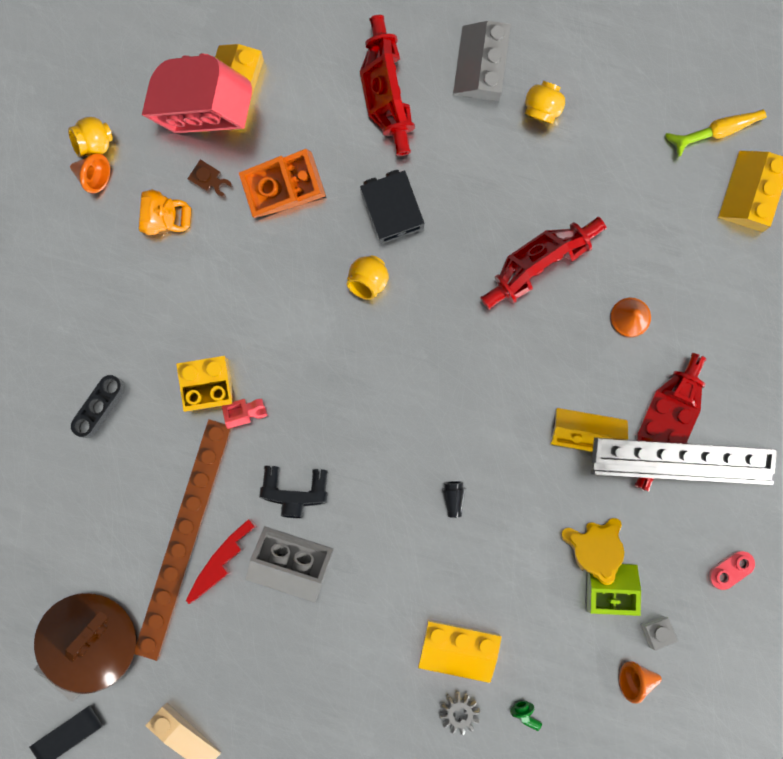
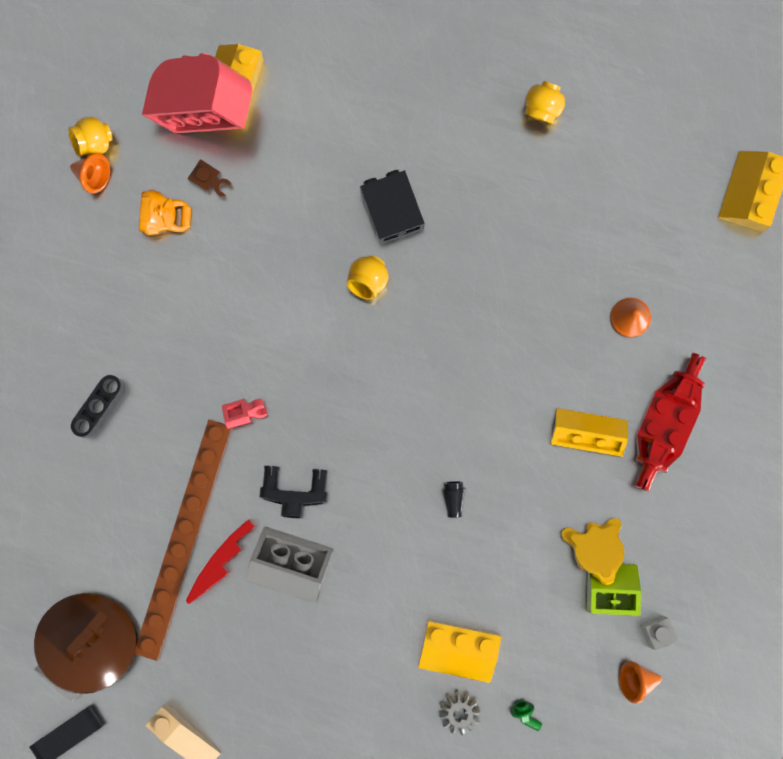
(205, 383): yellow slope -> none
(282, 183): orange slope -> none
(382, 86): red plate -> none
(482, 60): light grey slope -> none
(537, 255): red plate -> none
(683, 461): plate -> none
(718, 129): yellow piece -> none
(732, 569): coral plate -> none

